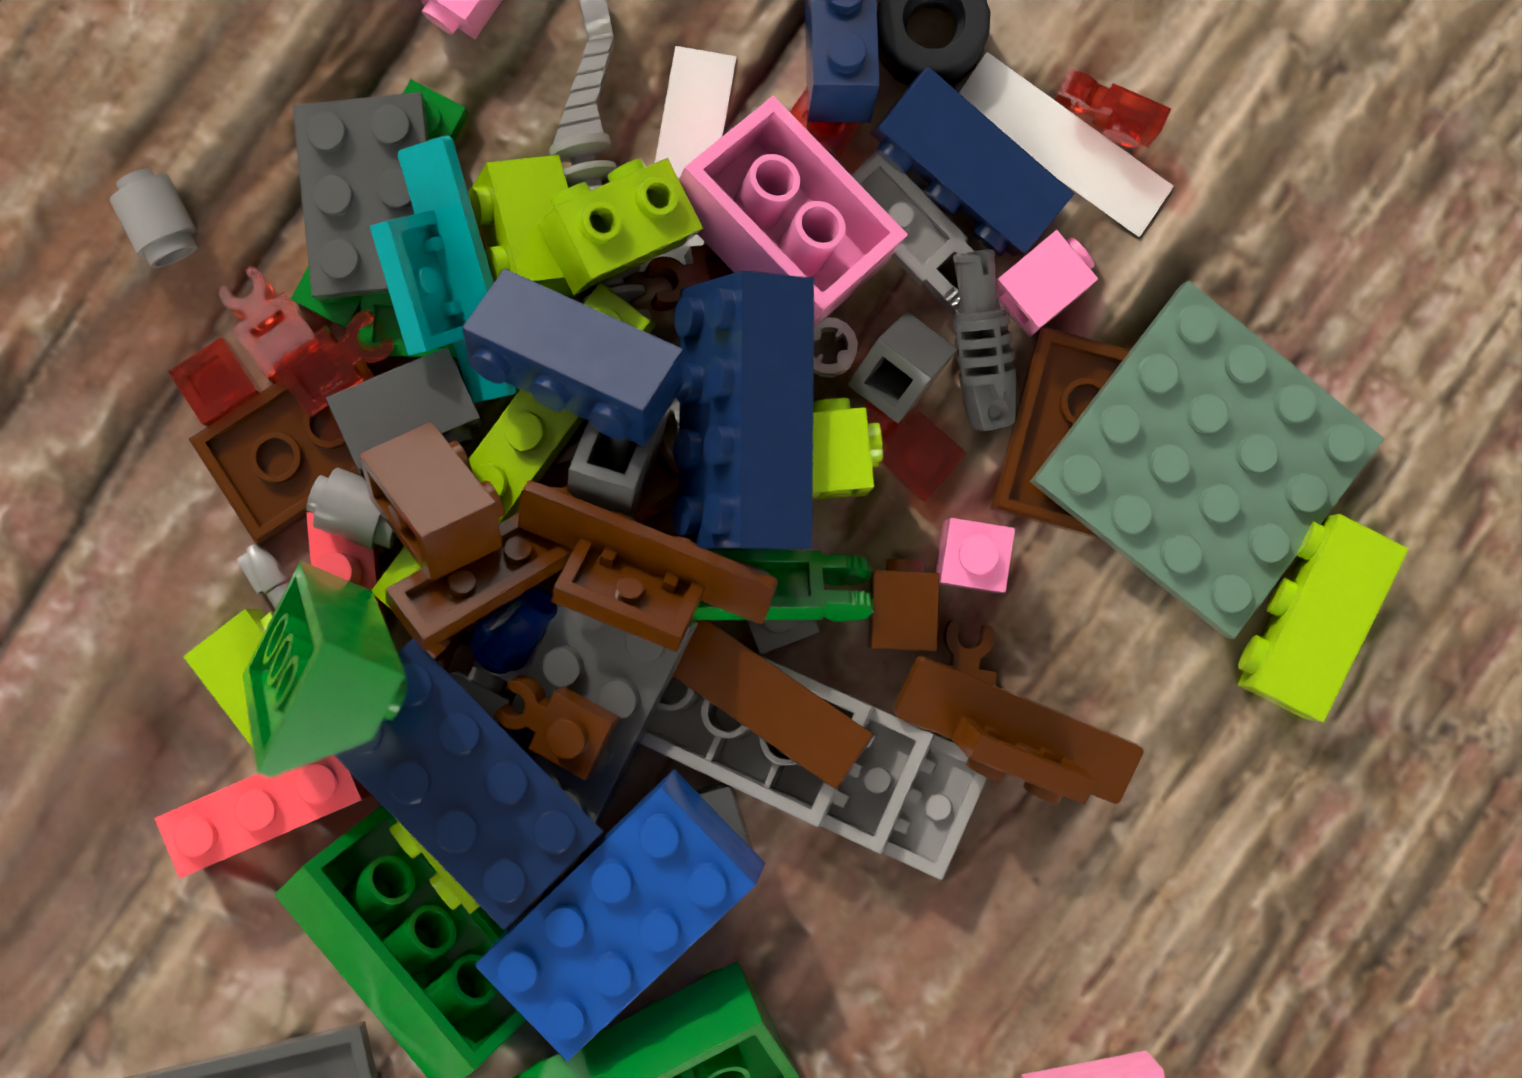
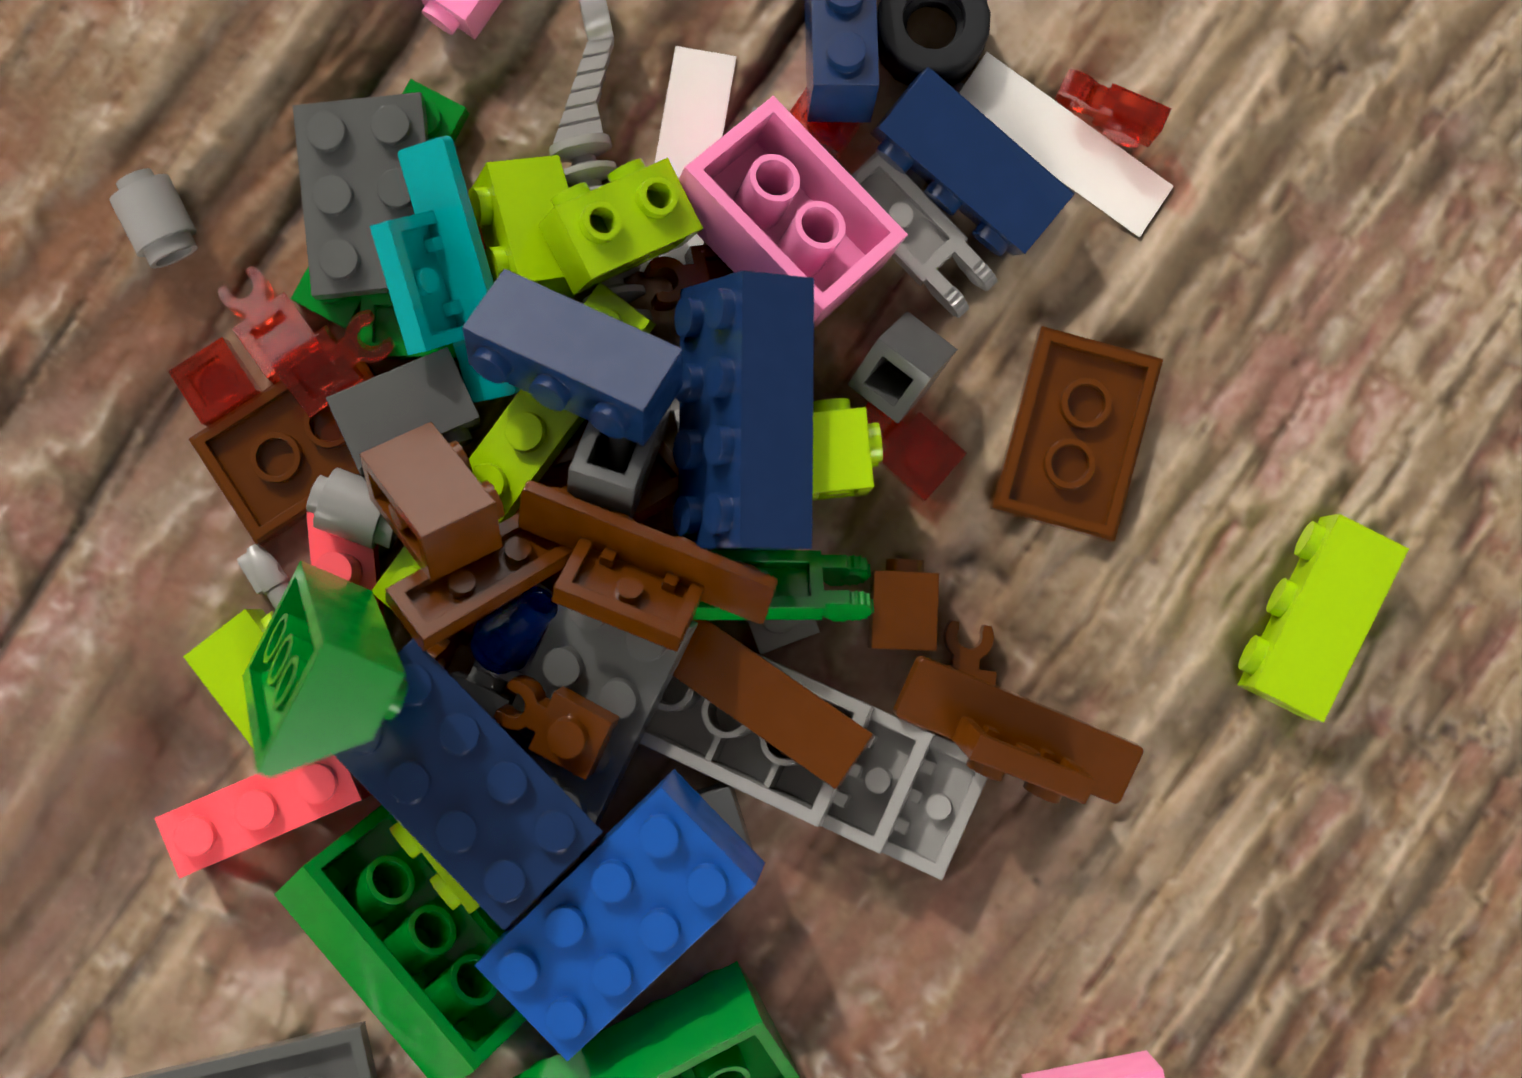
(845, 357): white bush -> none
(974, 555): bright pink brick -> none
(984, 344): dark grey hinge -> none
(1045, 282): bright pink brick -> none
(1207, 460): sand green plate -> none

